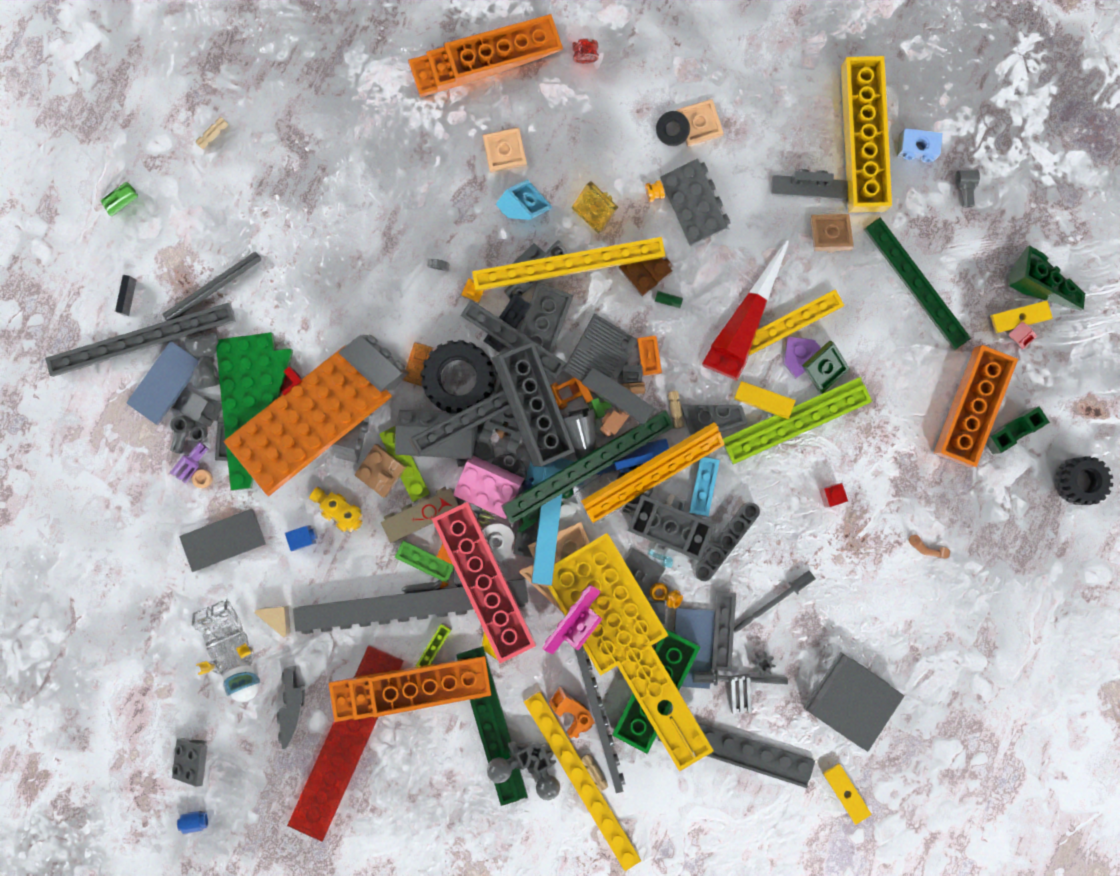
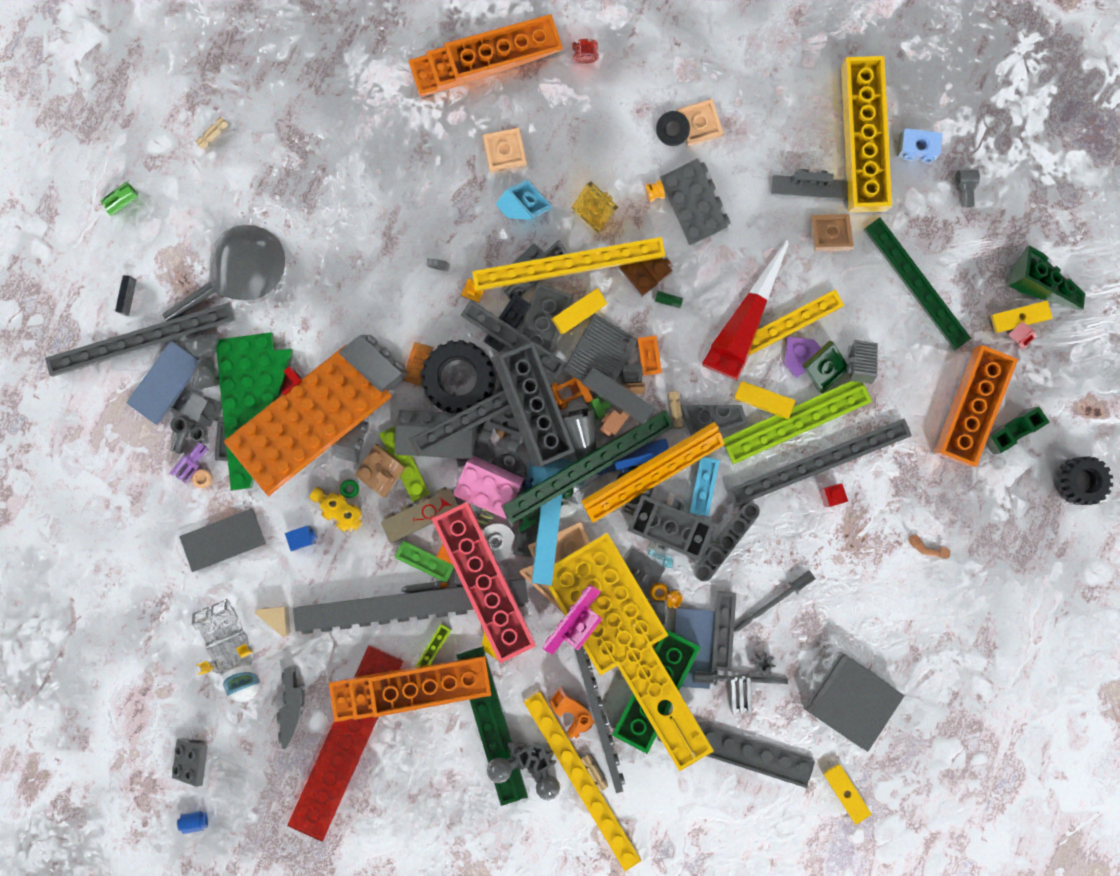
(246, 263): none -> dark grey piece
(343, 488): none -> green plate
(579, 311): none -> yellow tile
(819, 462): none -> dark grey plate
(863, 361): none -> dark grey brick

